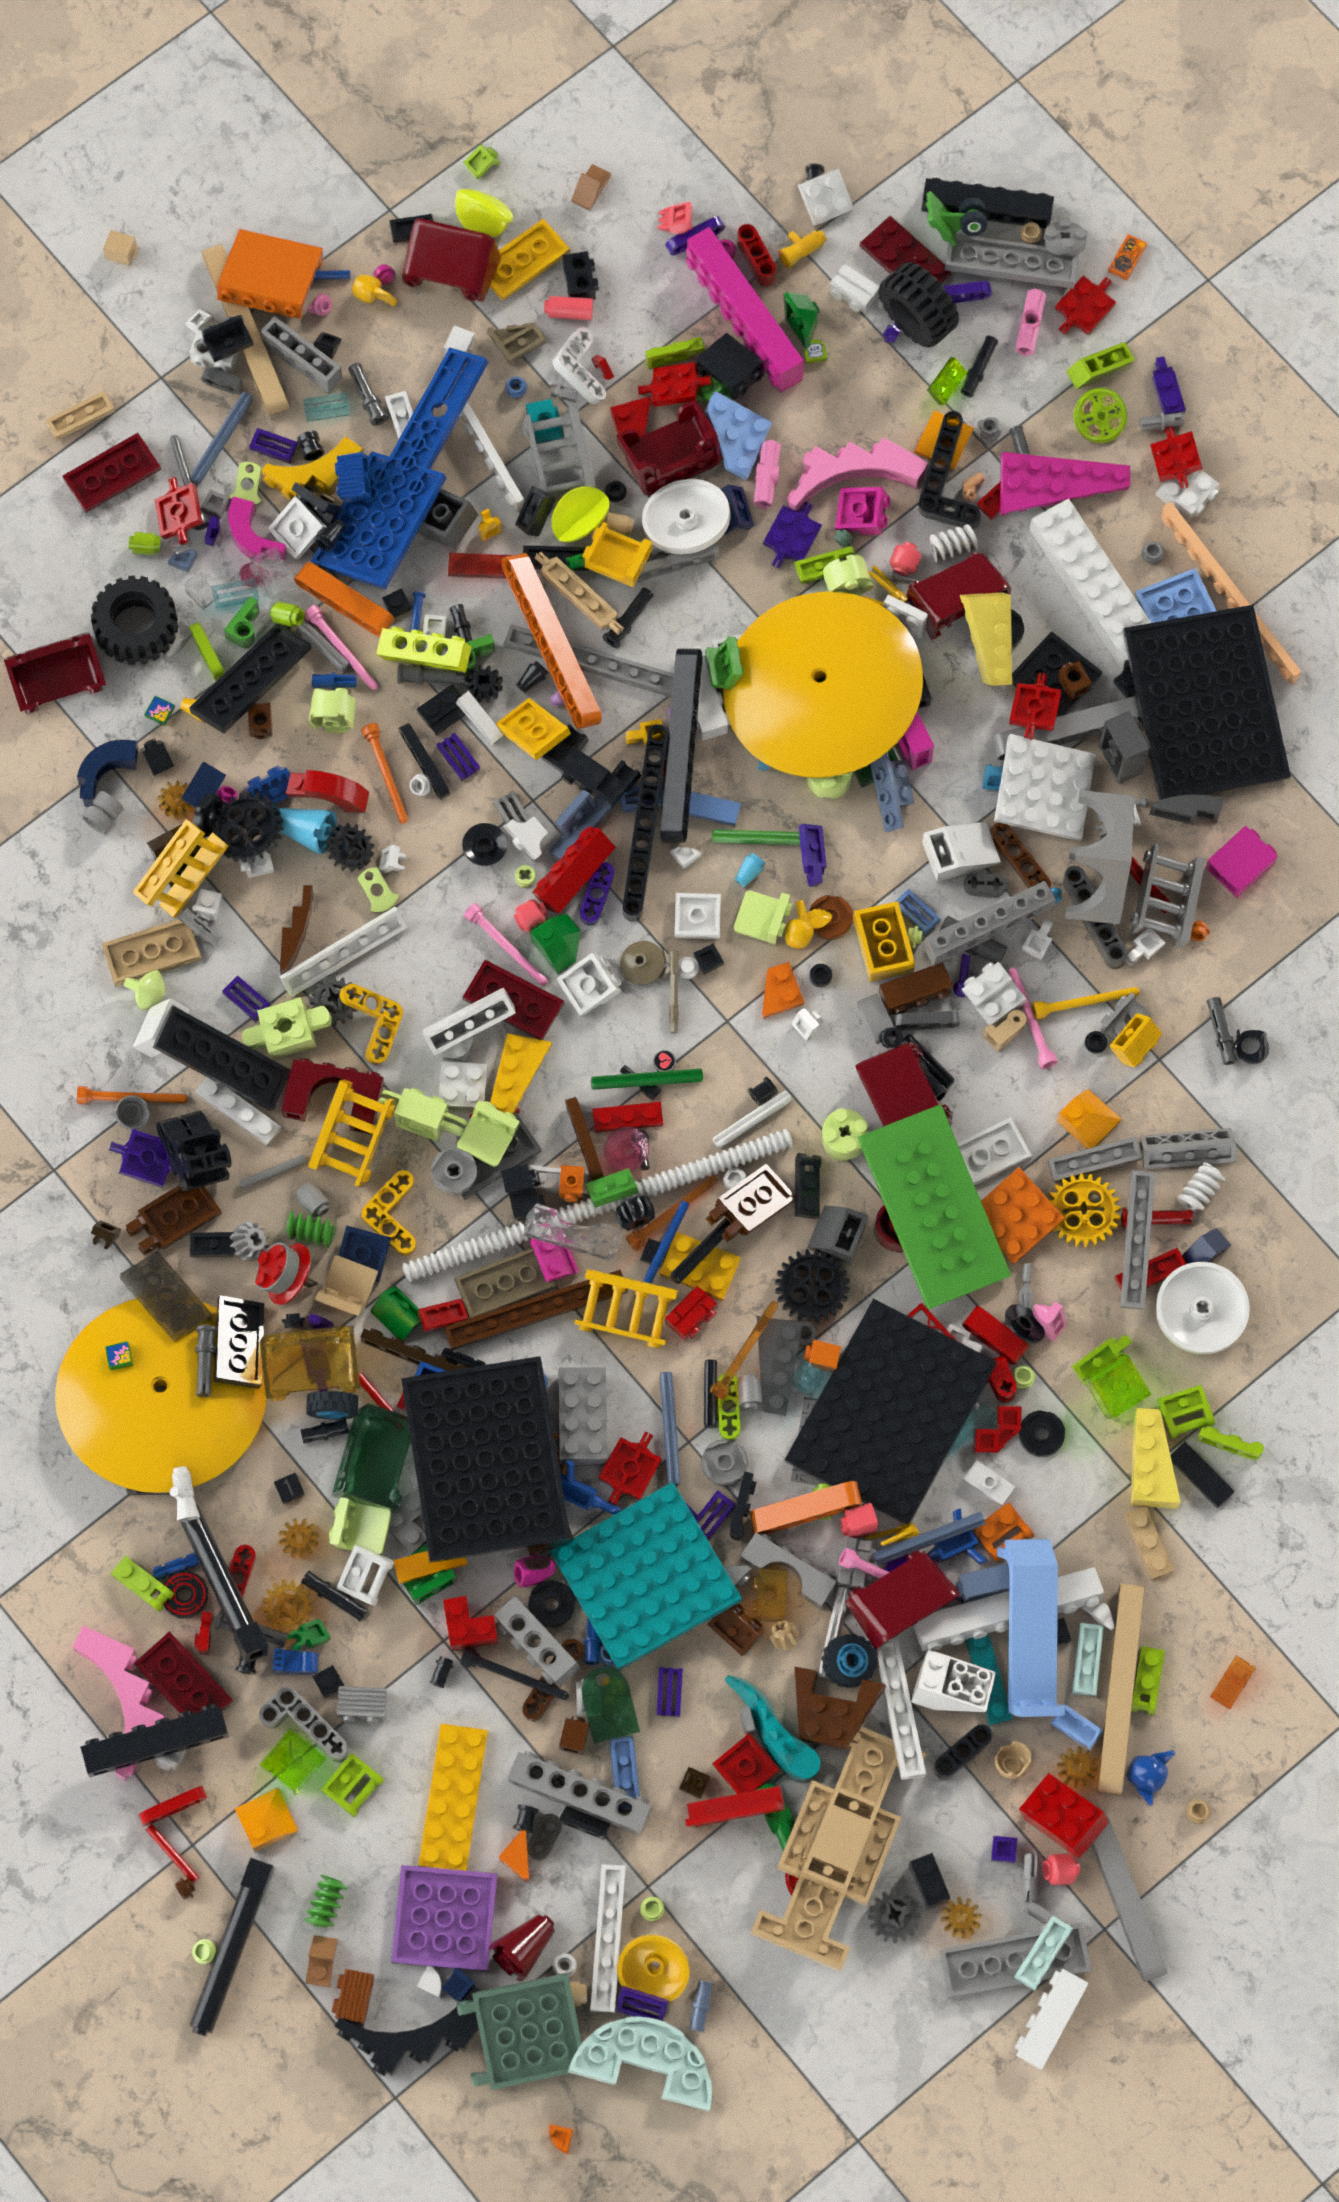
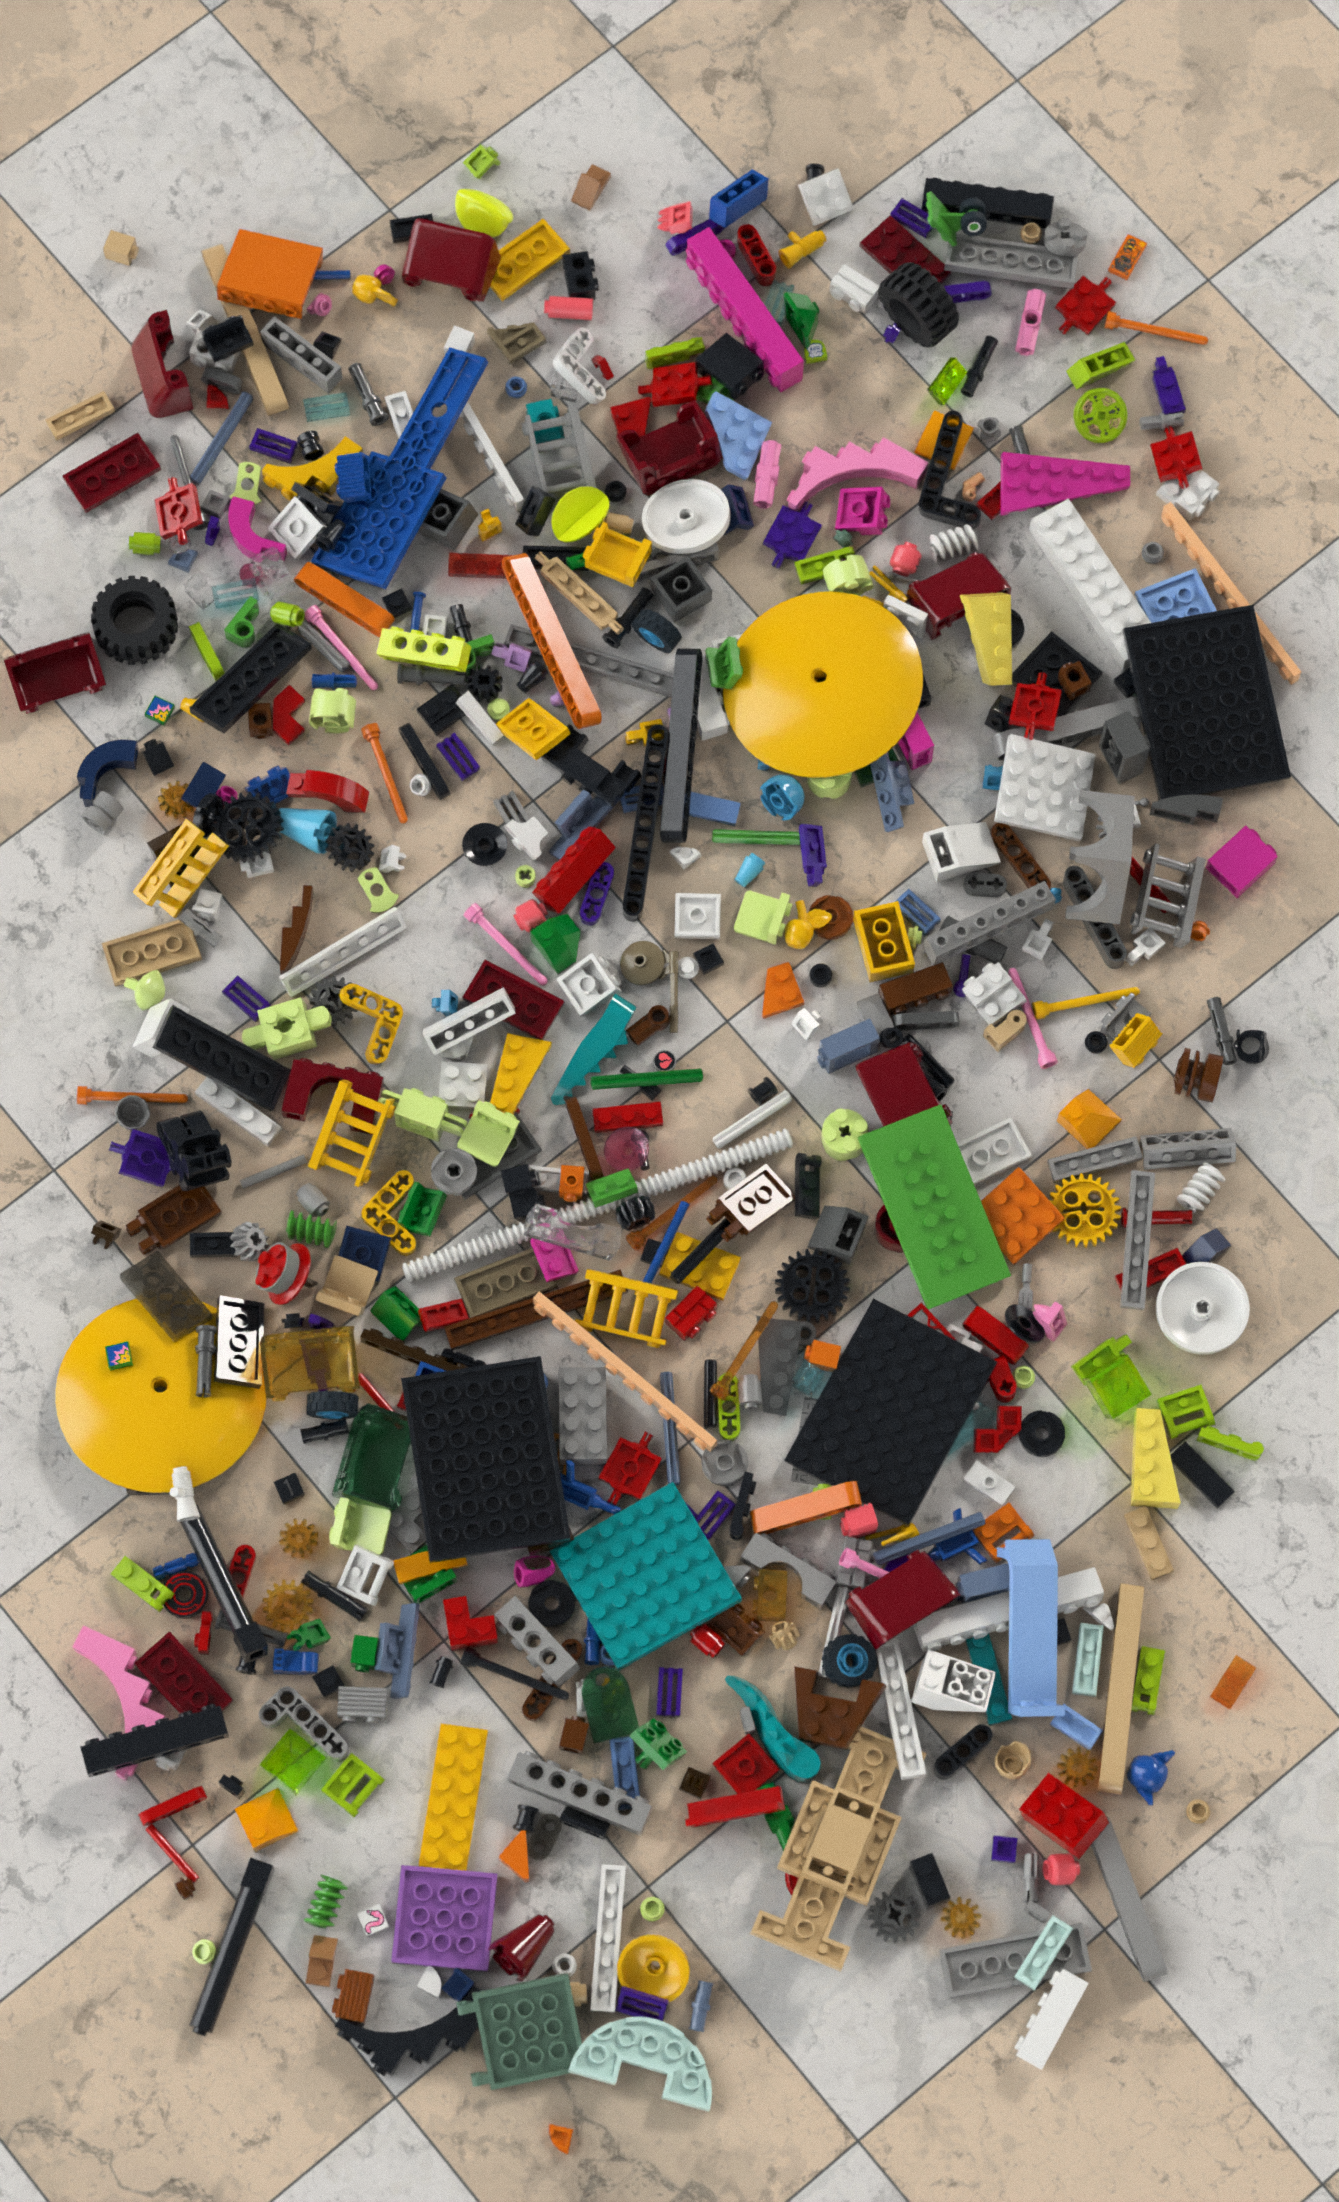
(163, 390): none -> dark red windscreen
(216, 398): none -> red tile
(232, 1785): none -> black plate
(283, 707): none -> red tile
(364, 1653): none -> green brick
(373, 1920): none -> white tile
(397, 1649): none -> sand blue bracket
(421, 1209): none -> green bracket
(447, 1003): none -> dark azure tile
(498, 709): none -> yellowish green plate
(516, 655): none -> lavender plate
(595, 1046): none -> teal animal
(630, 1378): none -> light nougat plate
(646, 1026): none -> reddish brown piece
(656, 630): none -> black wheel
(657, 1745): none -> green plate
(681, 589): none -> dark grey brick
(707, 1640): none -> red brick
(738, 198): none -> blue brick
(782, 287): none -> clear light blue tile
(782, 796): none -> dark azure cylinder
(848, 1046): none -> sand blue window
(923, 230): none -> dark purple tile
(999, 714): none -> black bracket
(1114, 321): none -> orange piece
(1198, 1075): none -> reddish brown wheel

